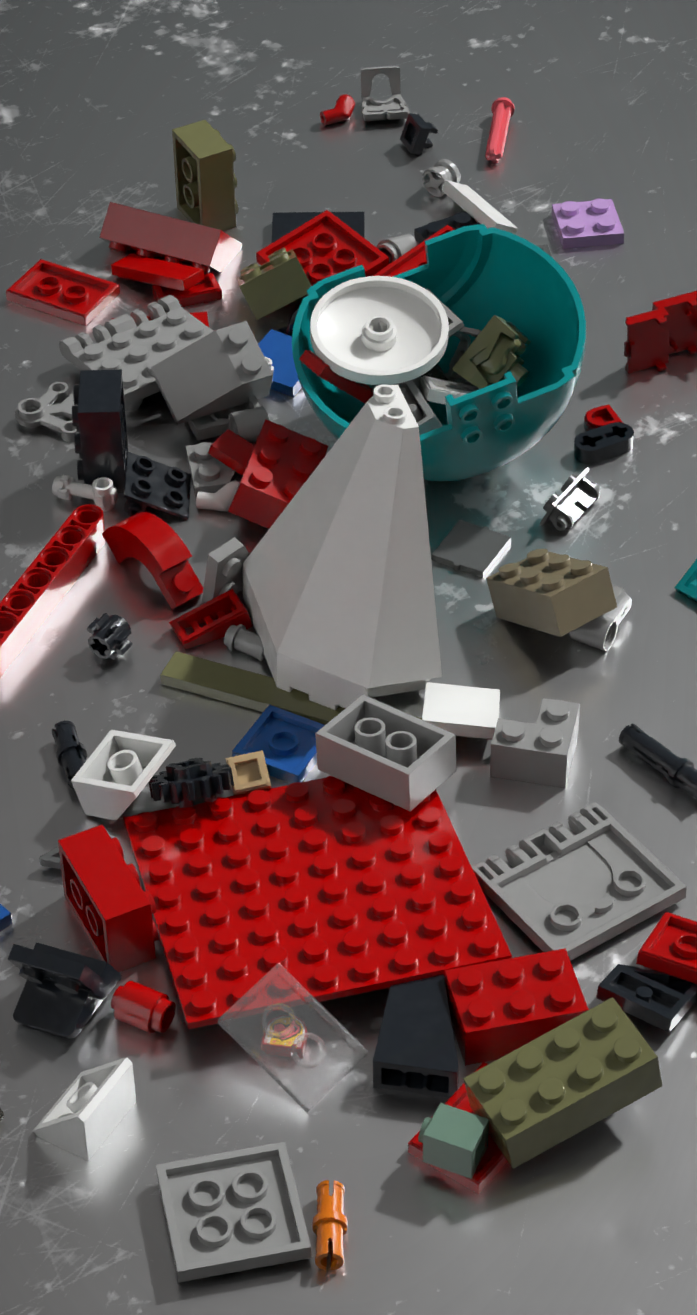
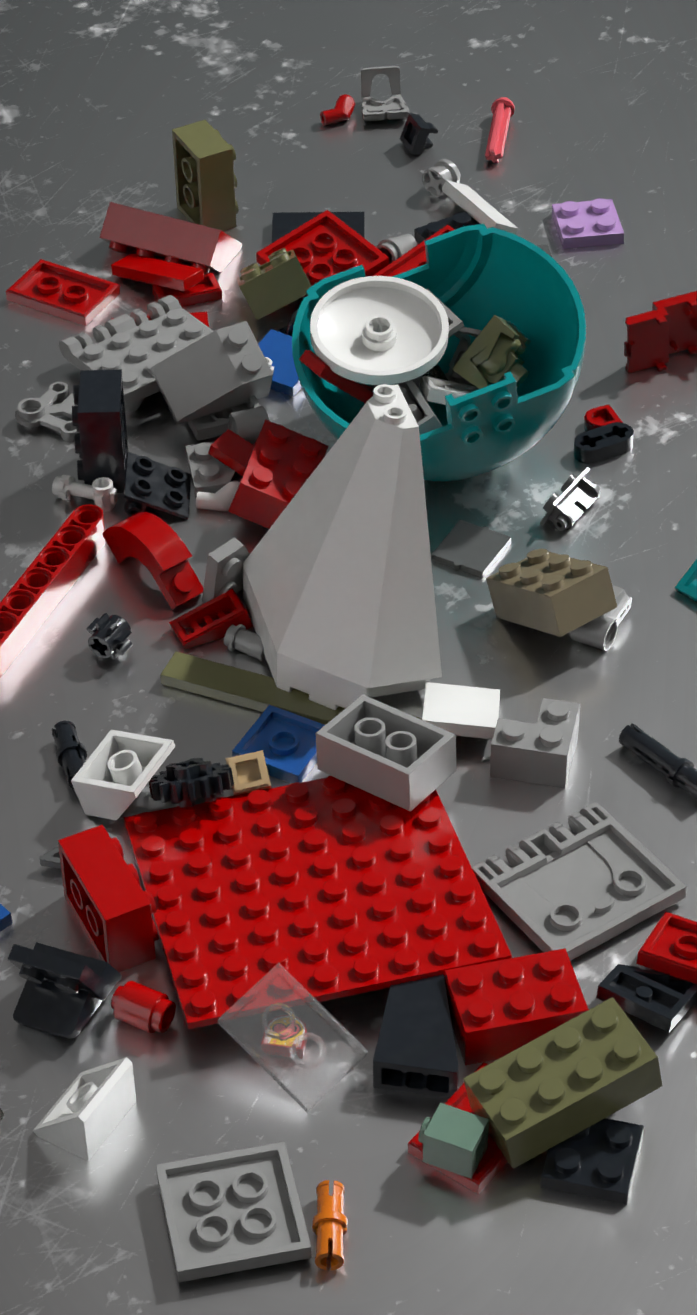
(596, 1161): none -> black plate

